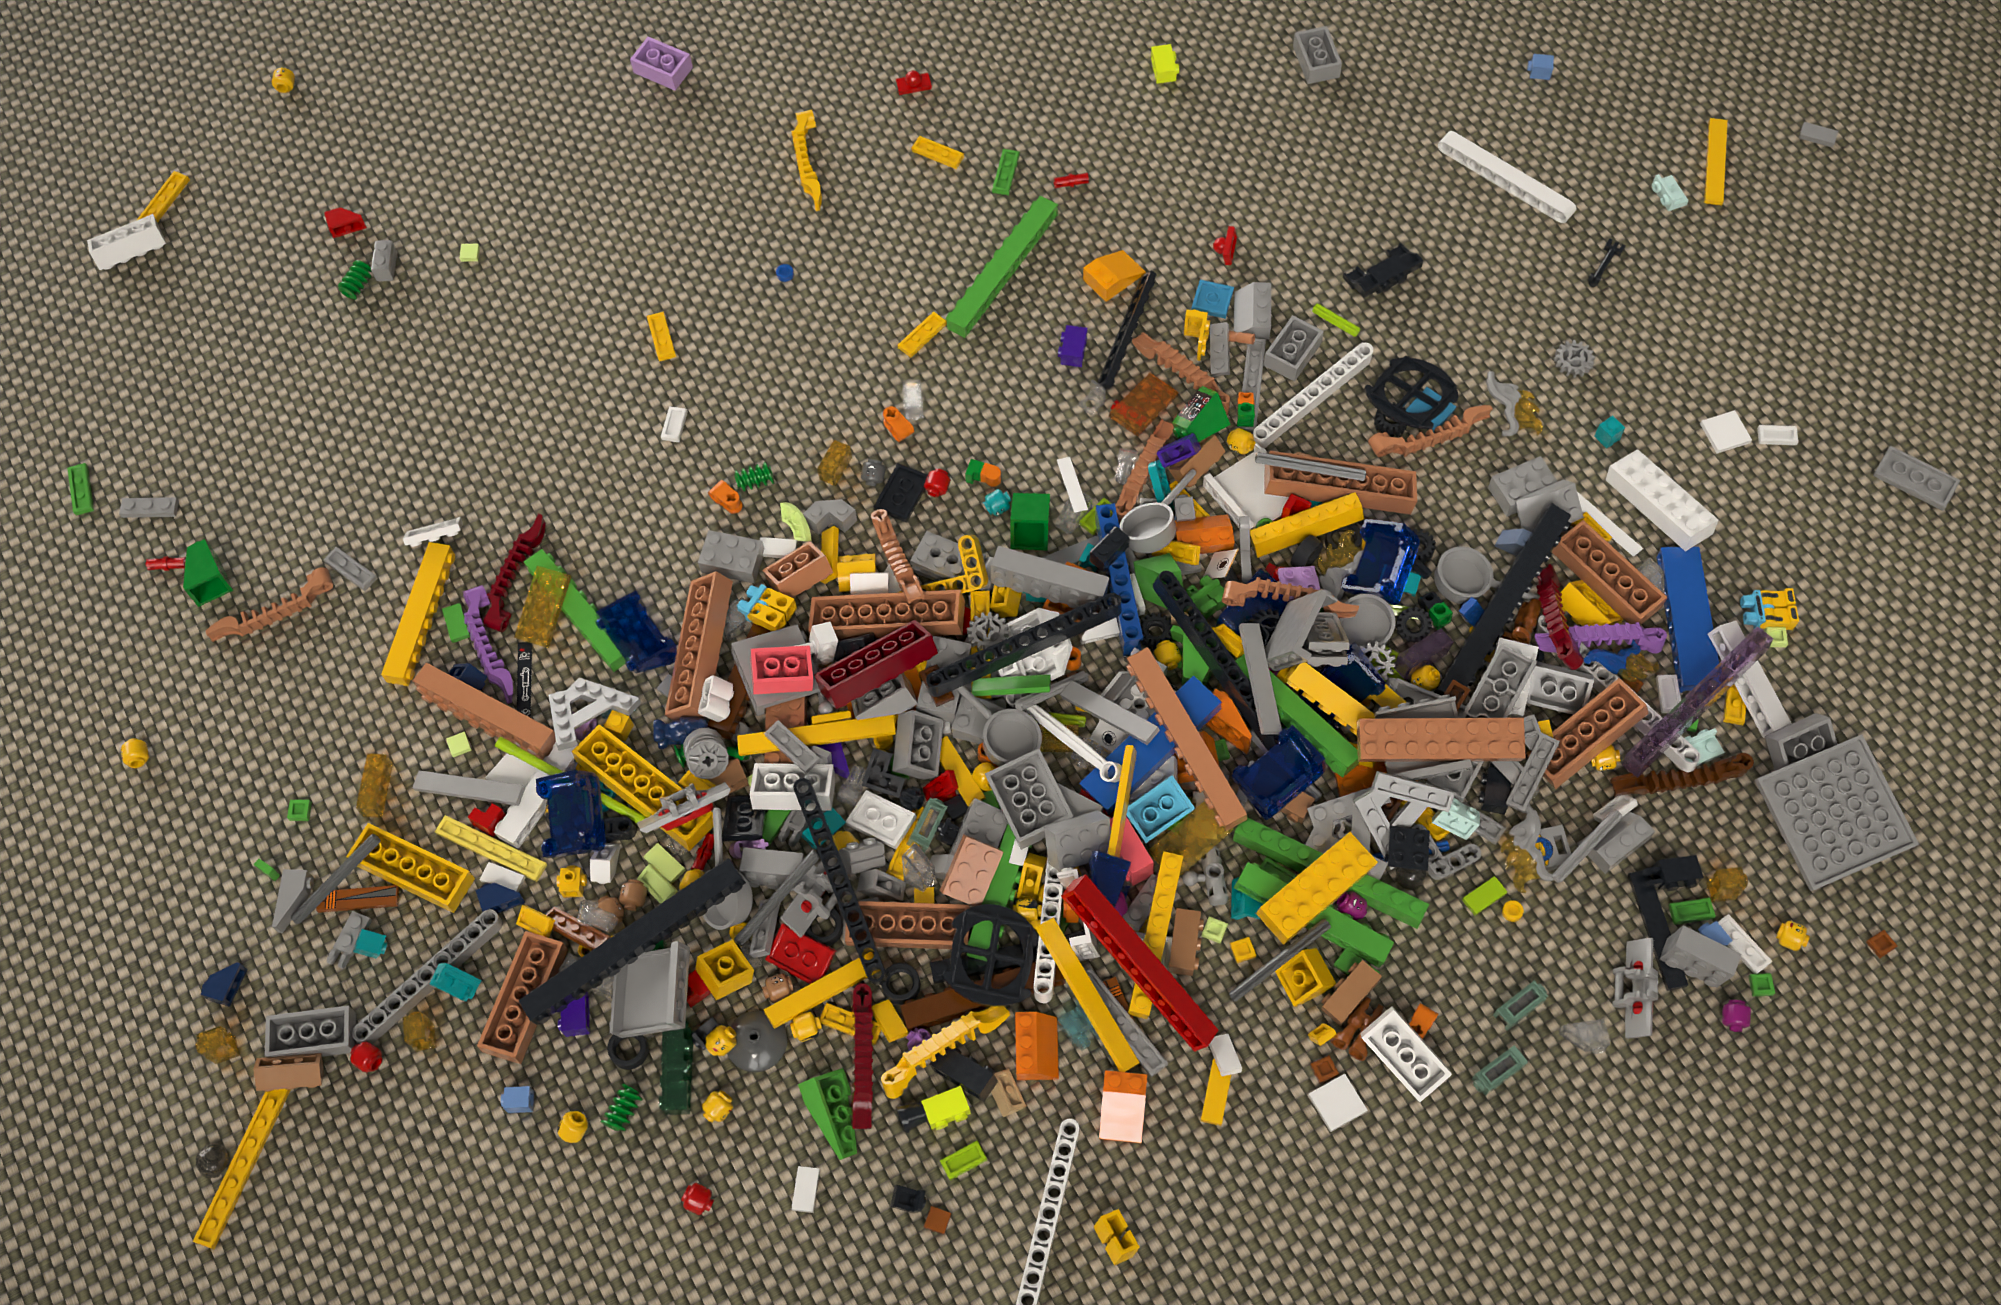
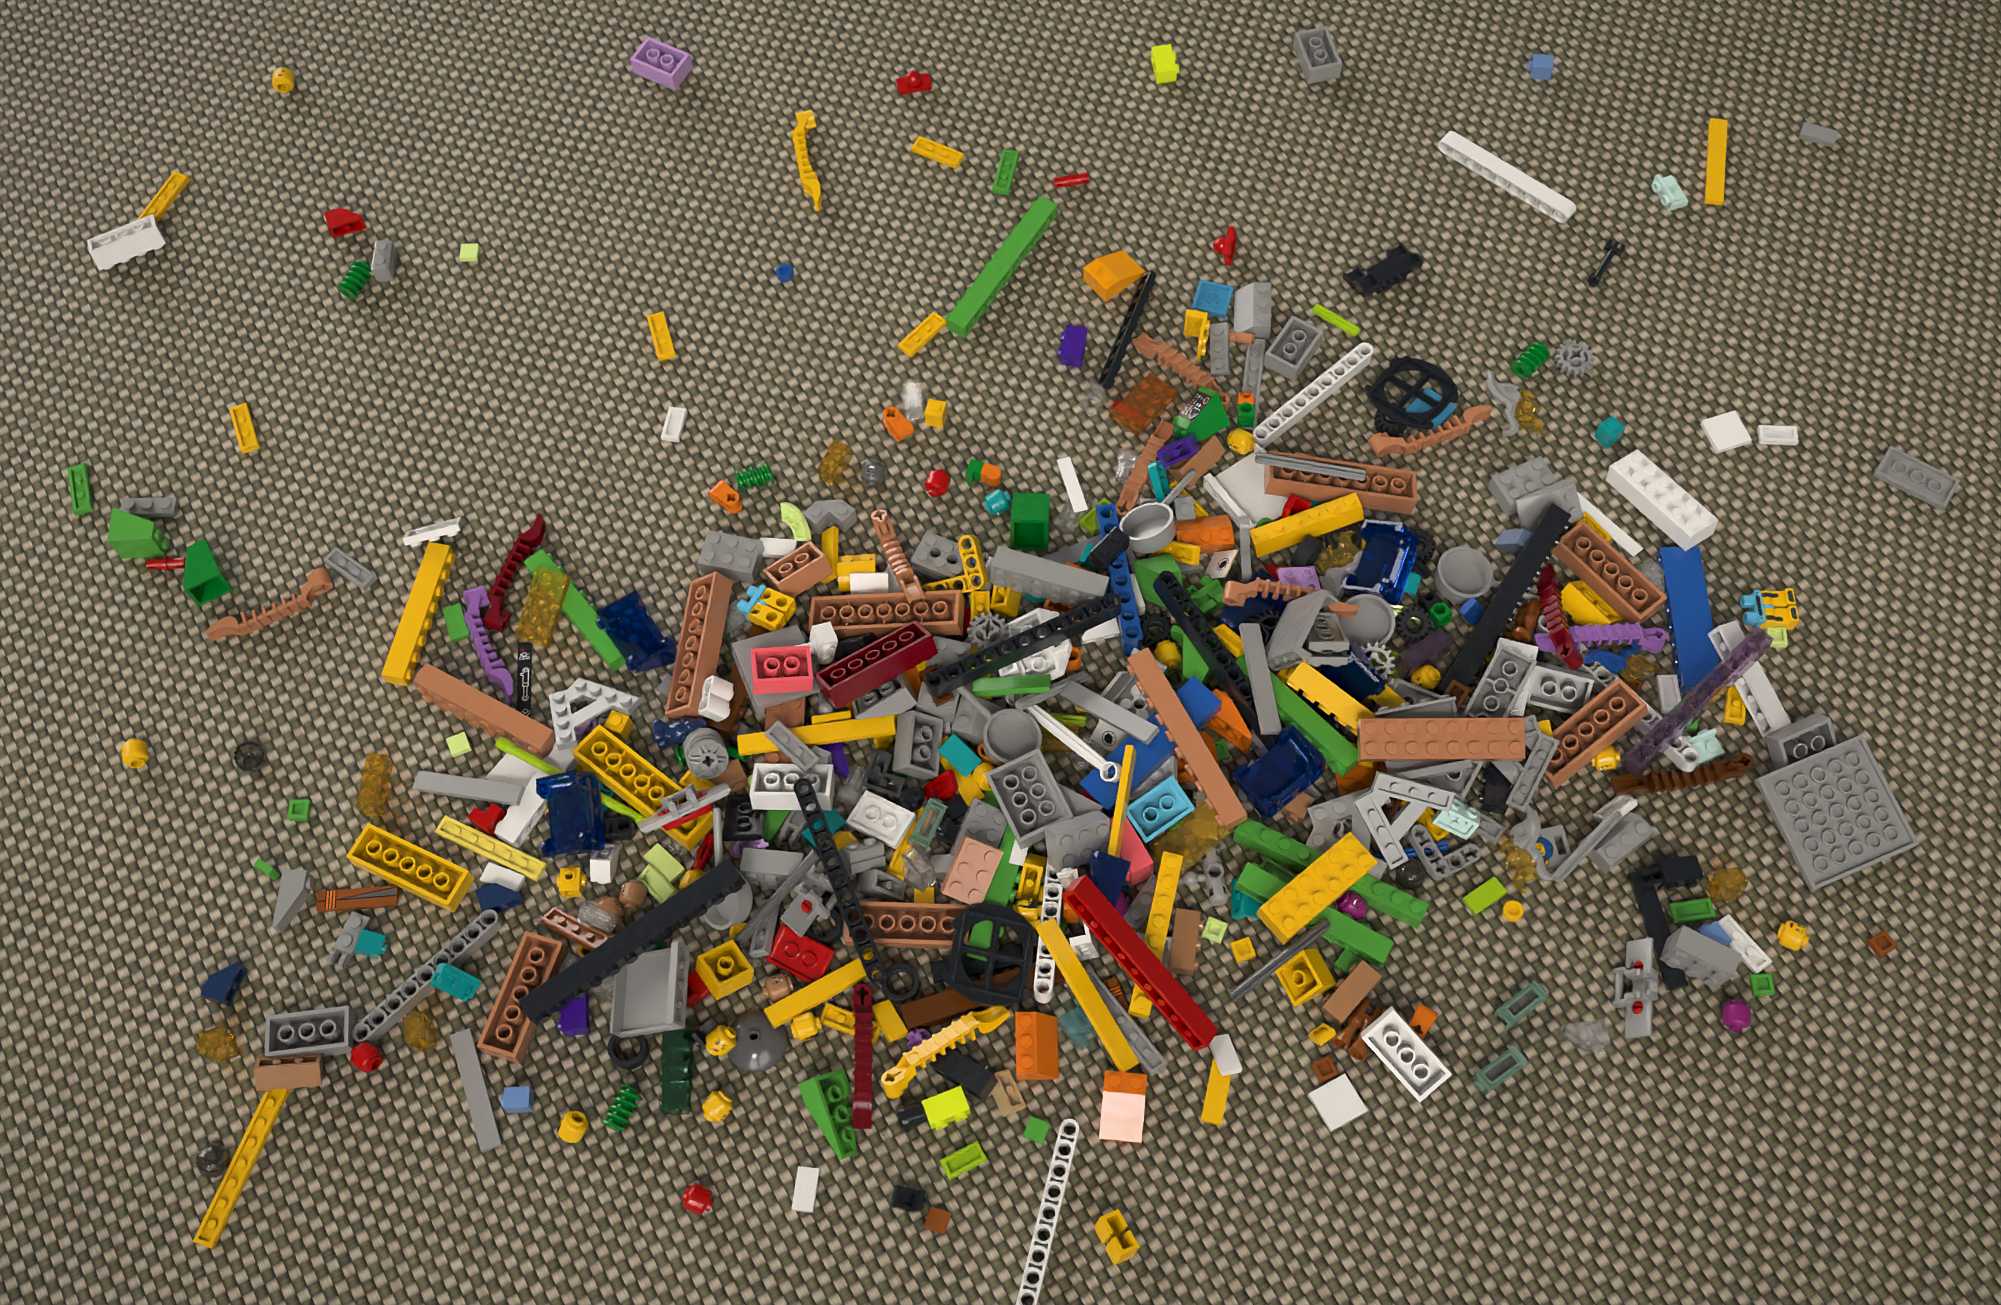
(135, 536): none -> bright green slope
(244, 428): none -> yellow tile
(249, 756): none -> clear smoke hair
(335, 879): dark grey axle -> none
(468, 674): dark blue slope -> none
(476, 1090): none -> light grey tile
(535, 921): yellow tile -> none
(901, 492): black tile -> none
(935, 413): none -> yellow brick
(959, 755): none -> teal panel
(1036, 1130): none -> bright green tile
(1408, 848): black hinge -> none
(1530, 360): none -> green piece

